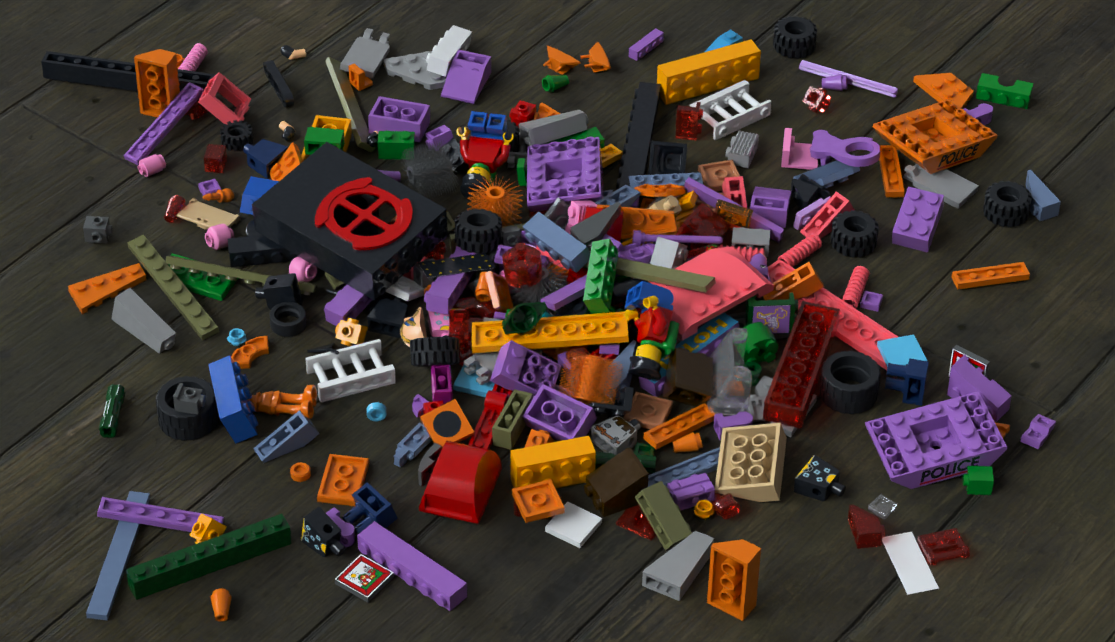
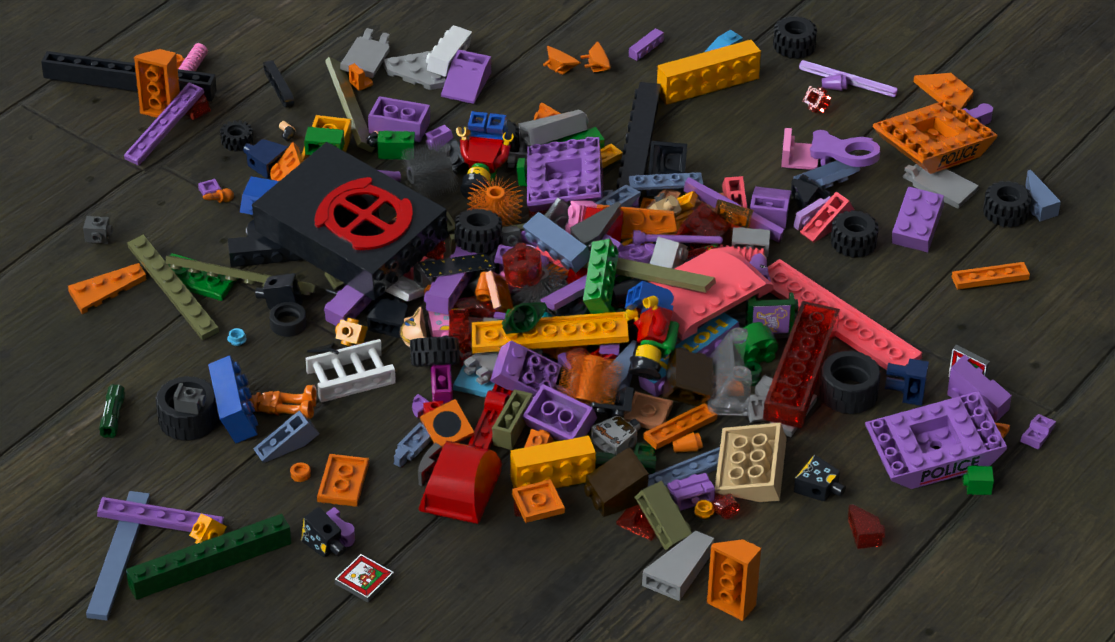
(142, 321): light grey slope -> none
(151, 165): bright pink brick -> none
(174, 206): clear red cone -> none
(207, 215): tan door -> none
(215, 158): clear red brick -> none
(218, 236): bright pink head -> none
(221, 603): orange cone -> none
(229, 91): coral window -> none
(251, 350): orange tile -> none
(291, 53): arm -> none
(304, 270): bright pink head -> none
(373, 506): dark blue brick -> none
(376, 411): medium azure tile -> none
(412, 566): medium lavender brick -> none
(522, 112): red brick -> none
(554, 82): green cone -> none
(574, 525): white tile -> none
(660, 190): orange tile -> none
(688, 122): clear red bracket -> none
(714, 173): nougat plate -> none
(731, 97): white fence -> none
(740, 419): medium lavender leg -> none
(742, 148): light grey brick -> none
(801, 250): coral piece -> none
(801, 282): orange slope -> none
(856, 286): coral piece -> none
(871, 301): medium lavender tile -> none
(882, 506): clear tile -> none
(891, 171): orange plate -> none
(900, 349): medium azure tile -> none
(909, 563): white sticker -> none
(943, 546): clear red plate -> none
(1016, 95): green arch -> none

